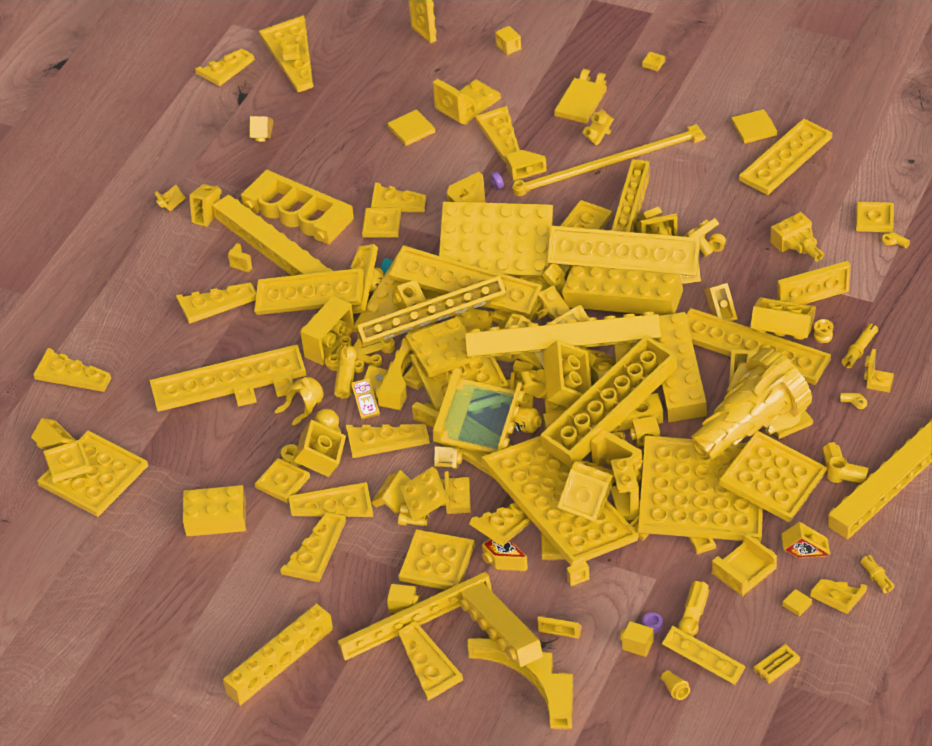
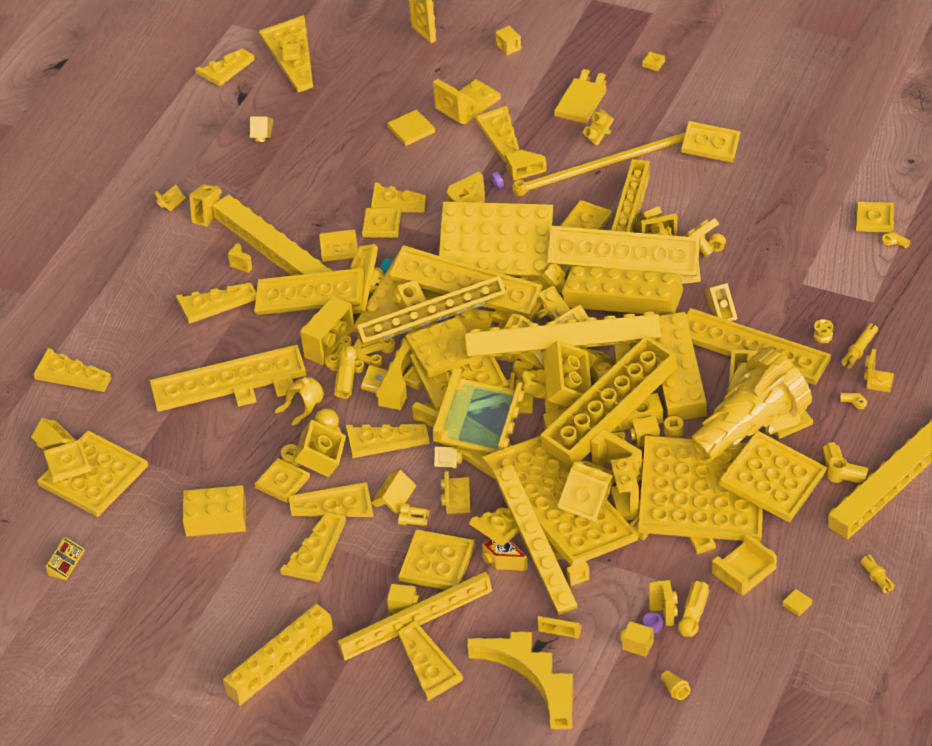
(64, 559): none -> slope
(325, 229): yellow fence -> none
(338, 245): none -> yellow bracket
(365, 399): tile -> none
(424, 493): yellow plate -> none
(501, 624): yellow brick -> none
(527, 420): yellow head -> none
(535, 540): none -> yellow plate
(663, 598): none -> yellow bracket
(673, 427): none -> yellow wheel
(703, 655): yellow plate -> none
(710, 141): none -> yellow plate
(754, 126): yellow tile -> none
(779, 666): yellow tile -> none
(783, 318): yellow brick -> none
(785, 156): yellow plate -> none
(796, 234): yellow brick -> none
(804, 542): yellow slope -> none
(815, 284): yellow tile -> none
(838, 594): yellow wing -> none

